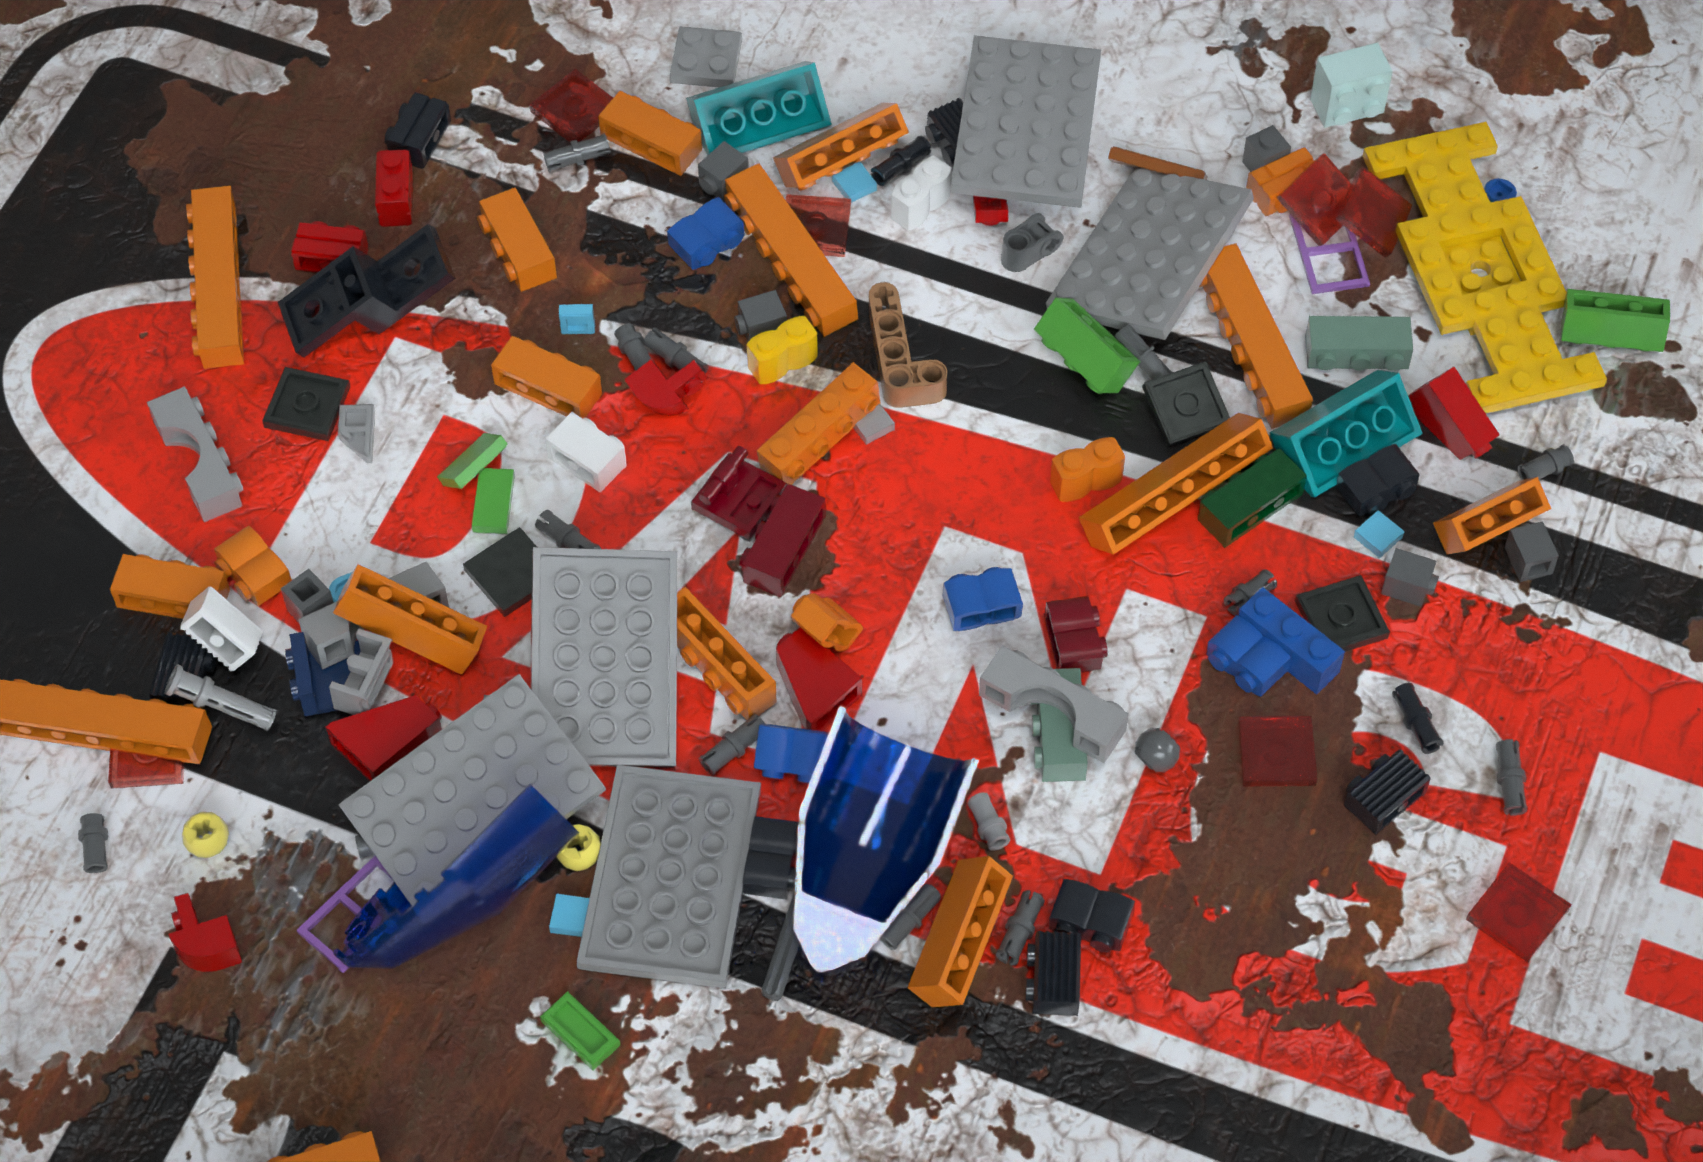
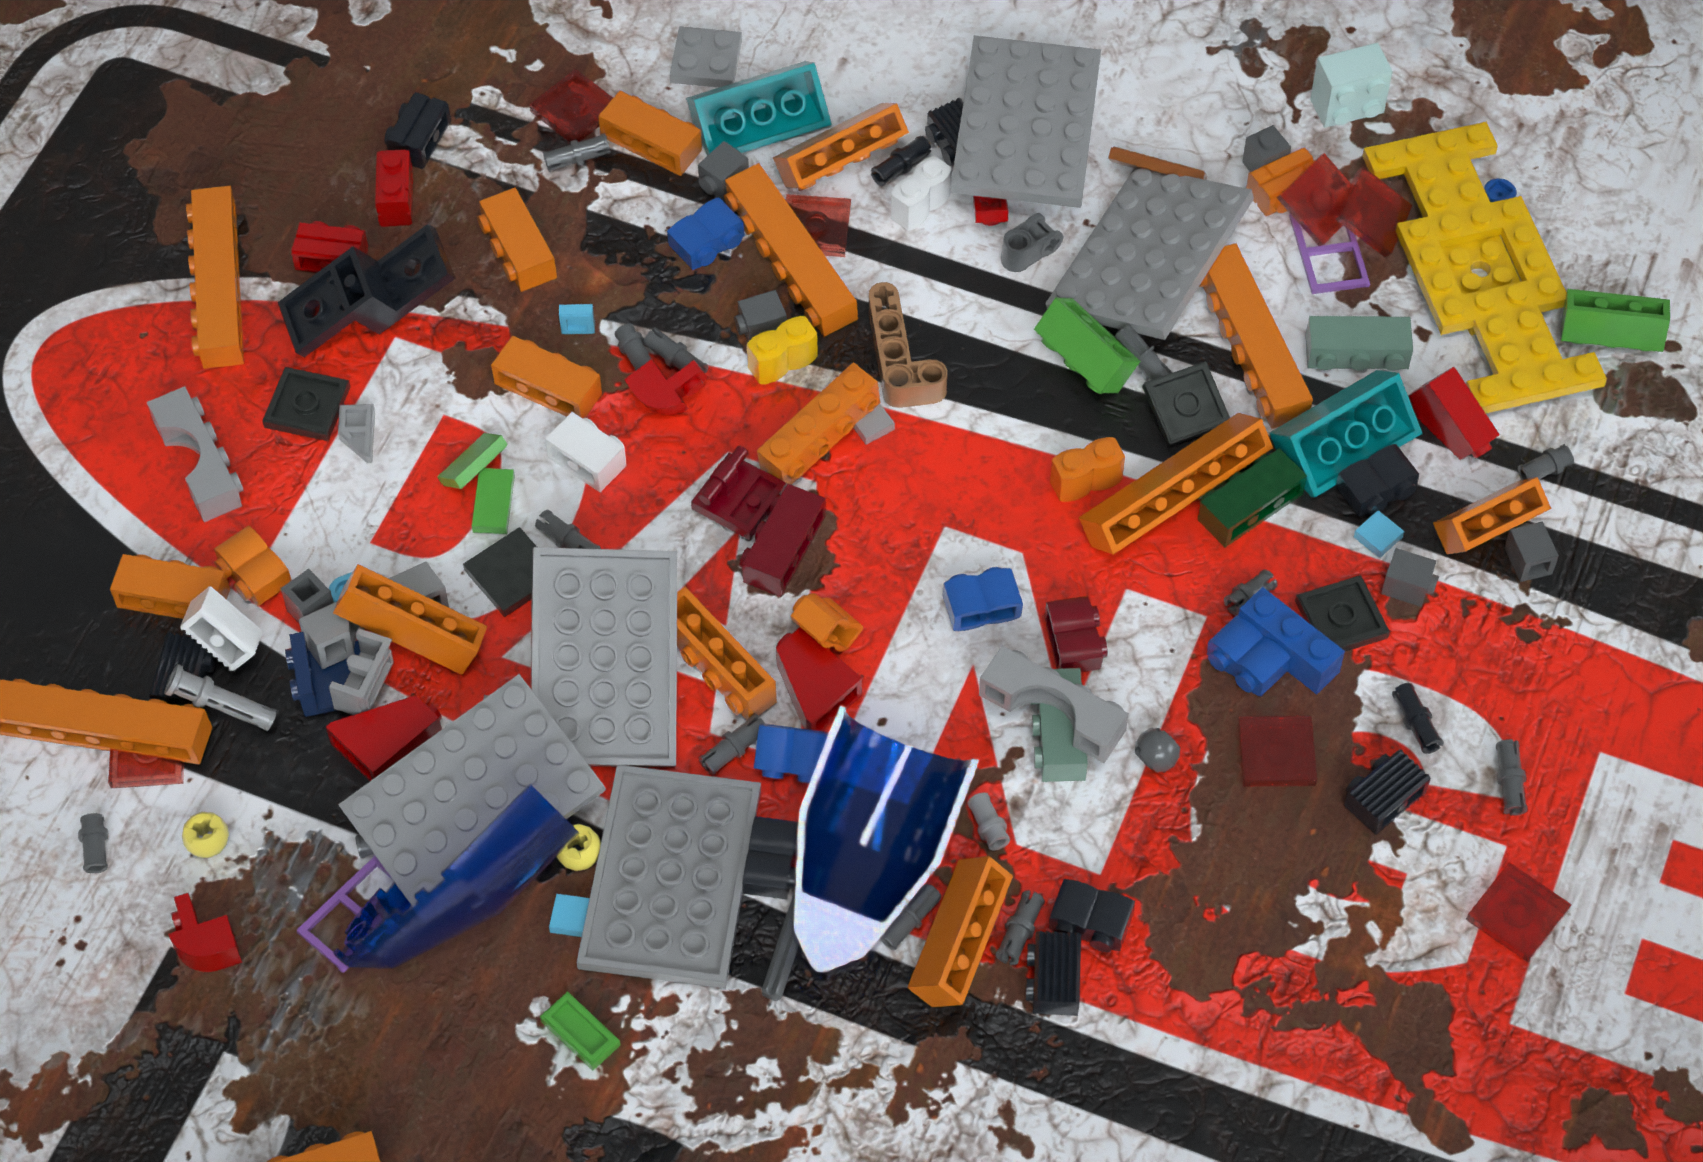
(854, 182): medium azure tile -> none

